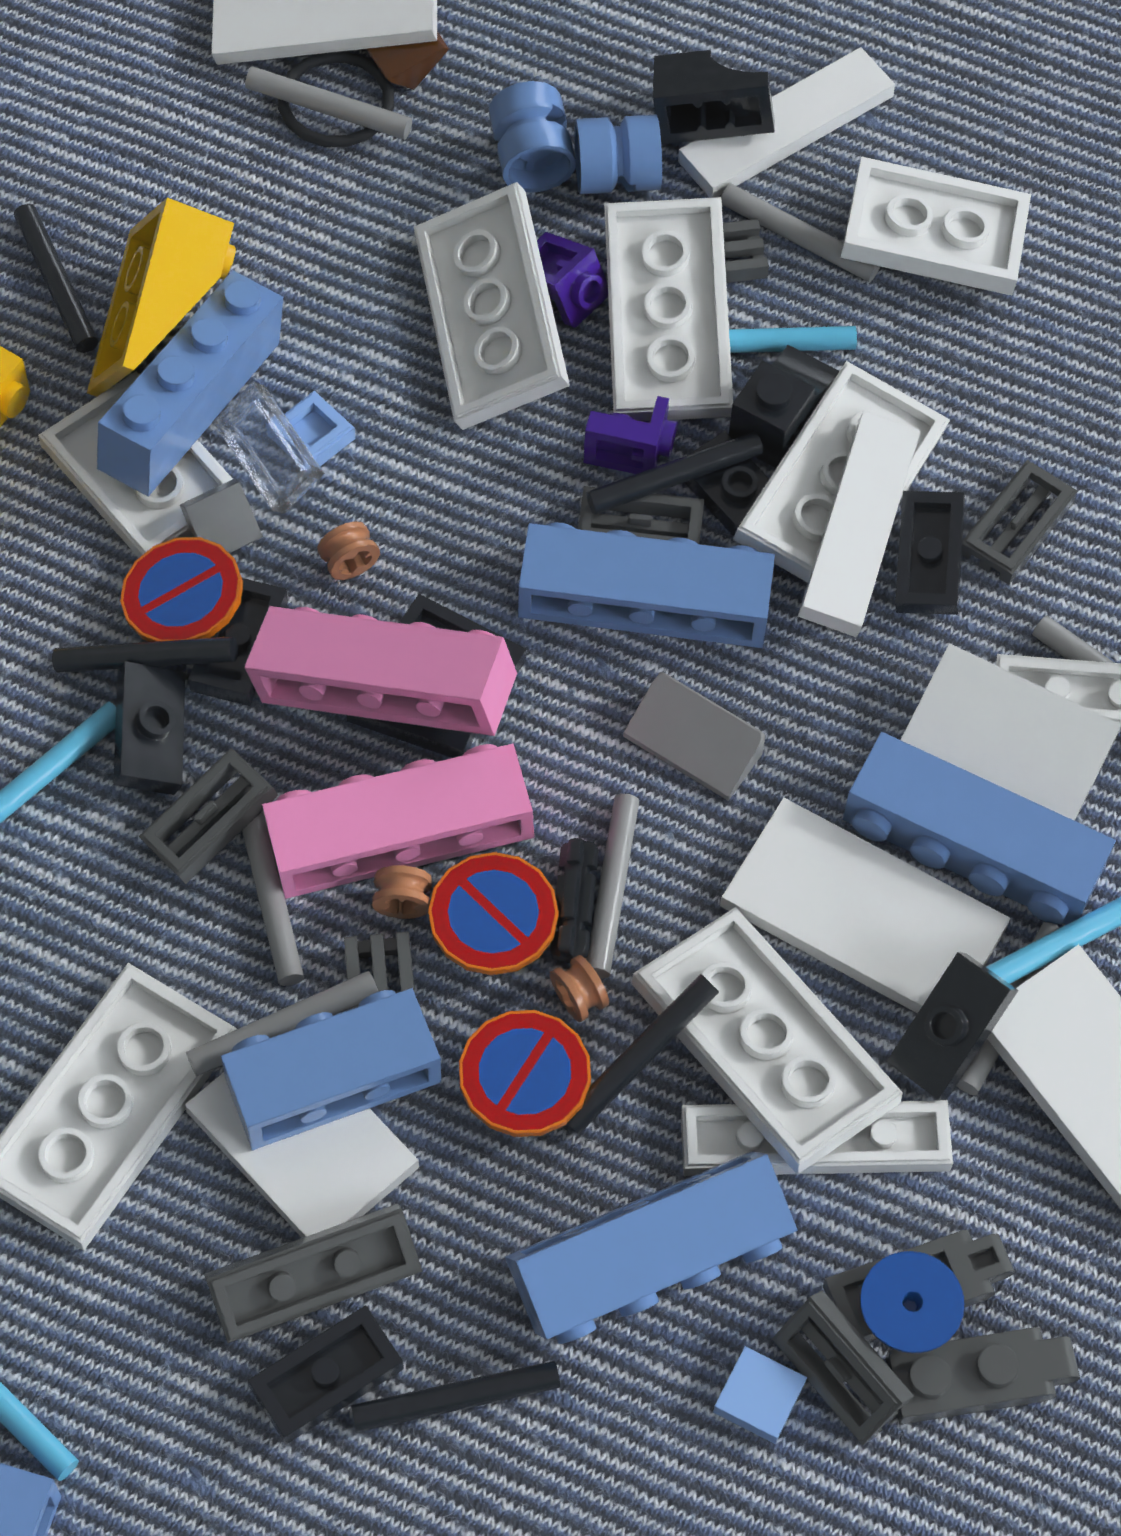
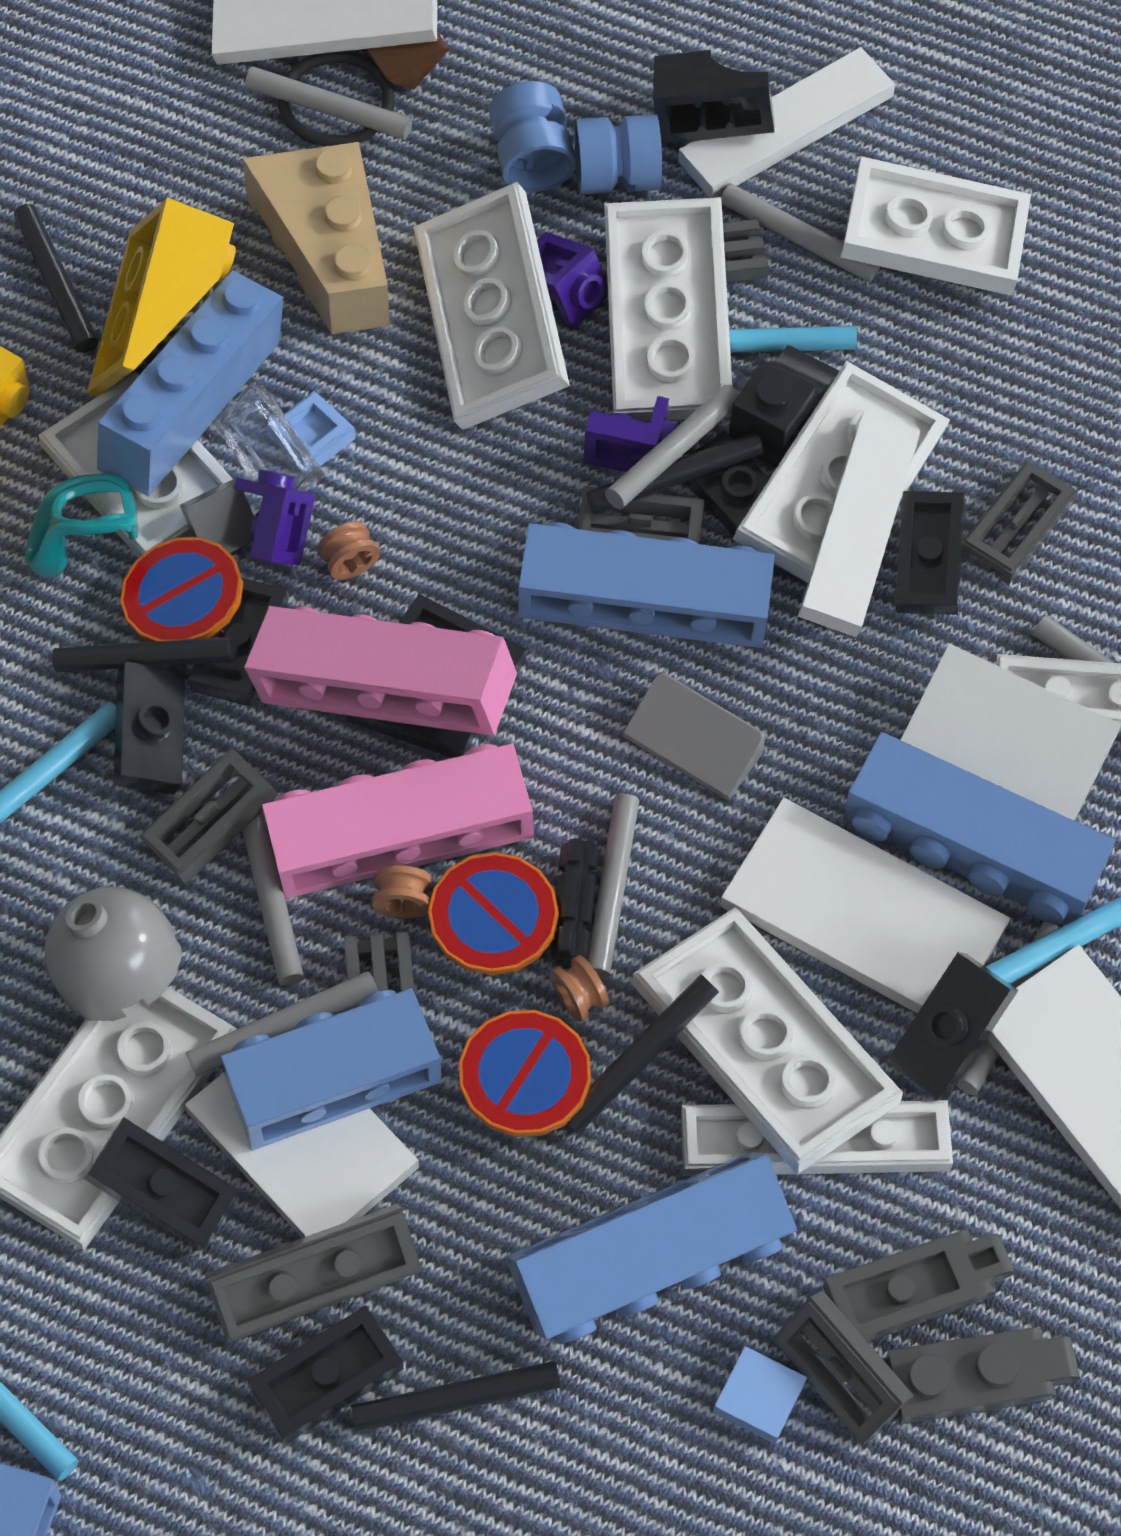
(46, 543): none -> teal piece
(110, 952): none -> light grey cylinder
(161, 1184): none -> black plate
(283, 517): none -> dark purple bracket
(326, 228): none -> tan wedge
(671, 447): none -> light grey bar
(912, 1302): blue piece -> none

